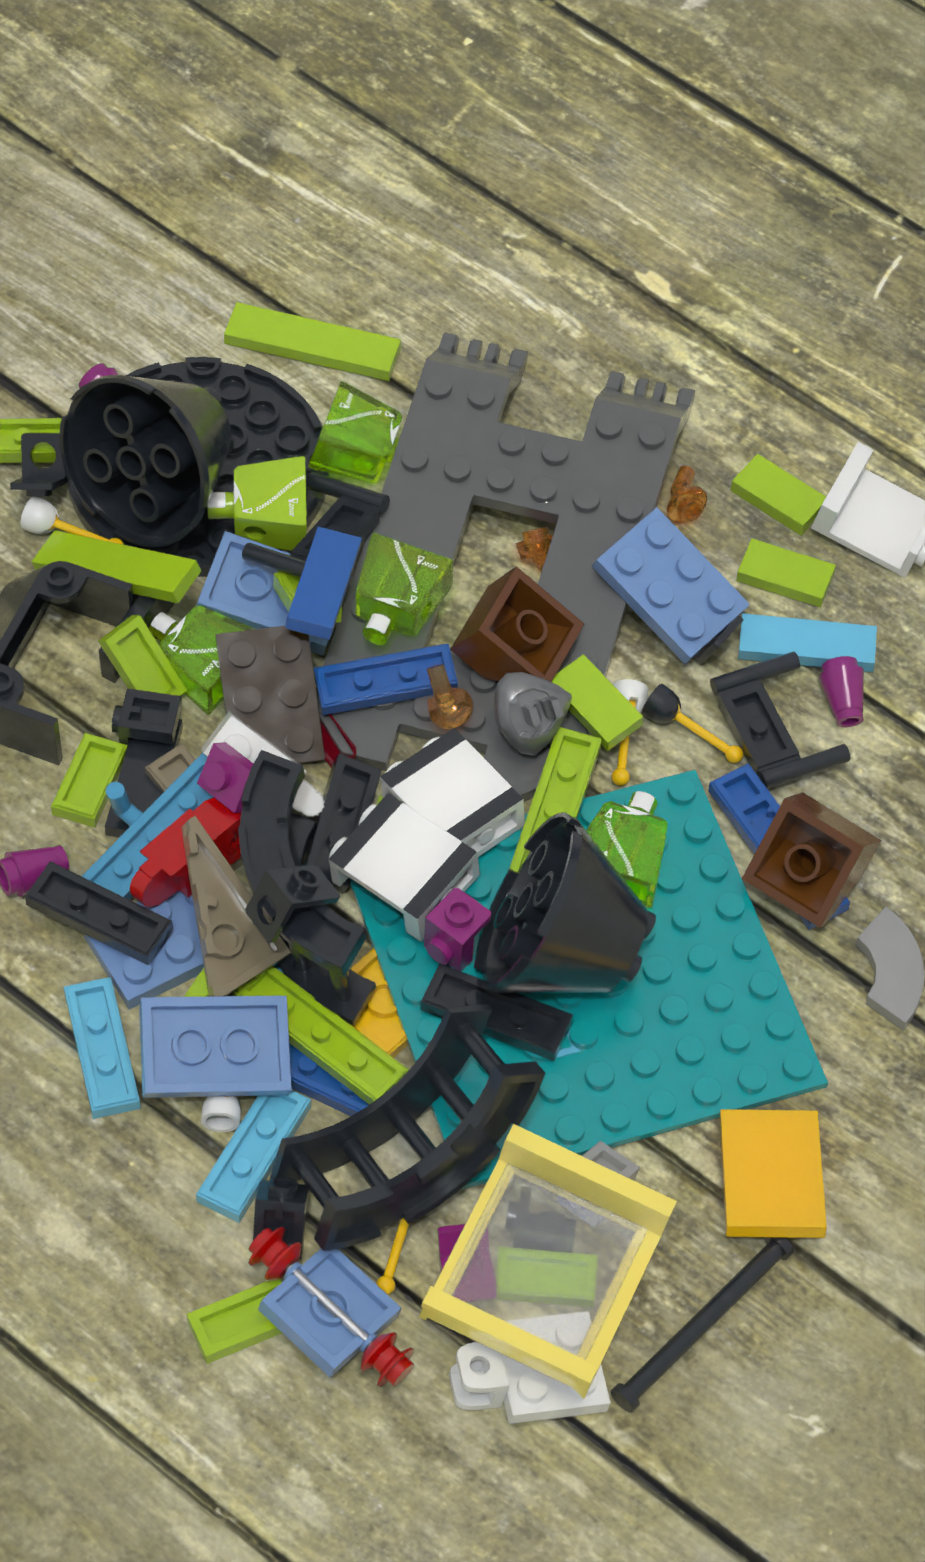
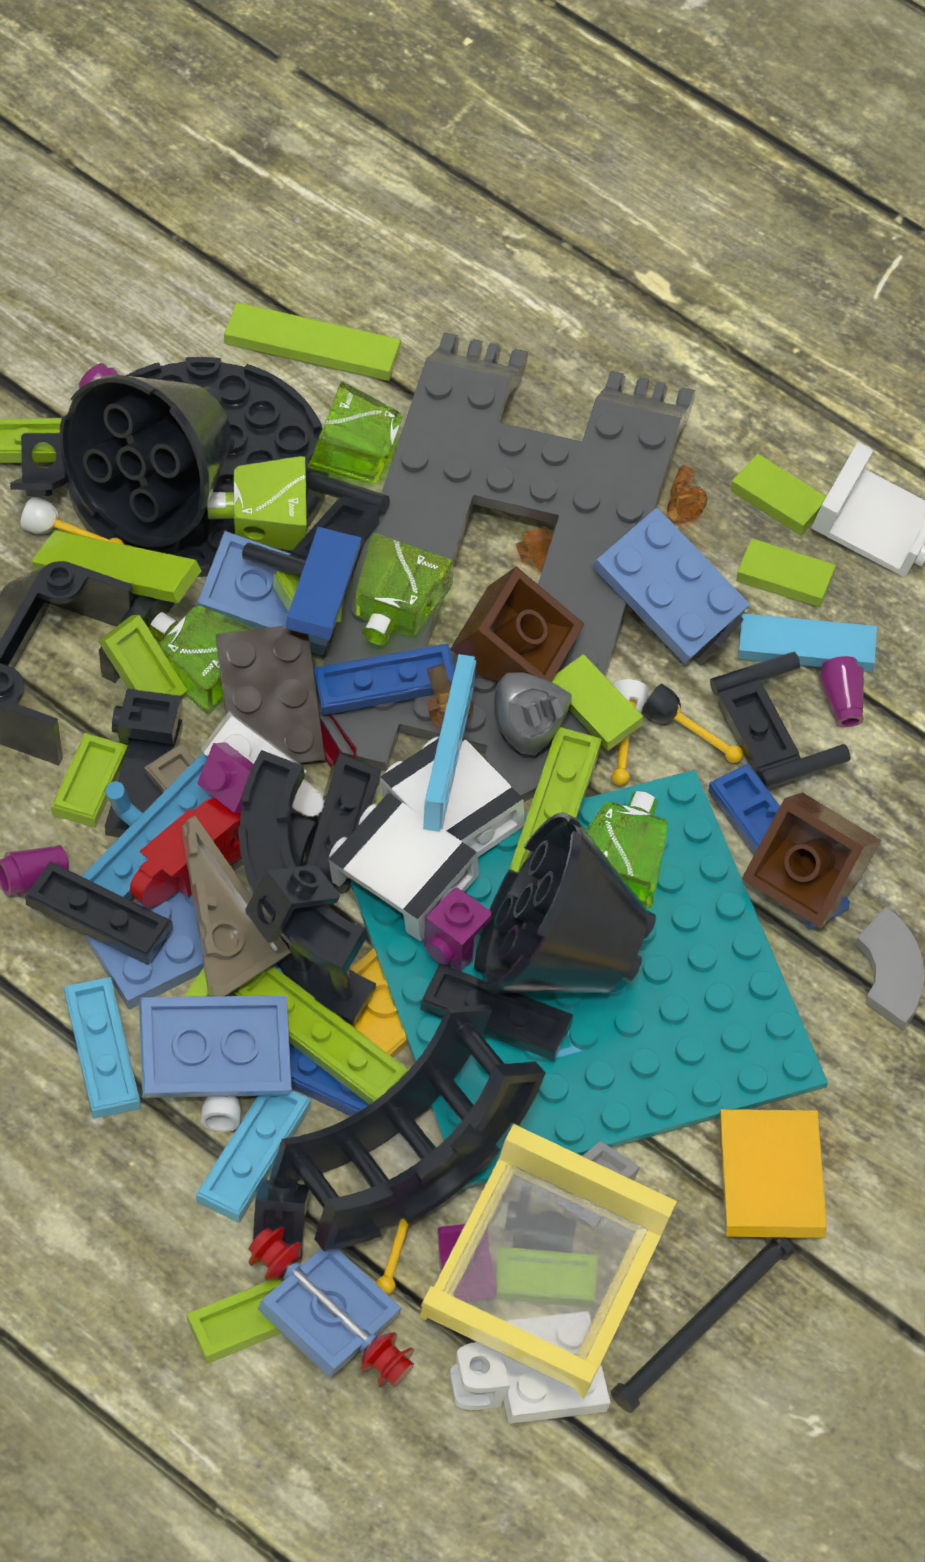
(449, 743): none -> medium azure tile

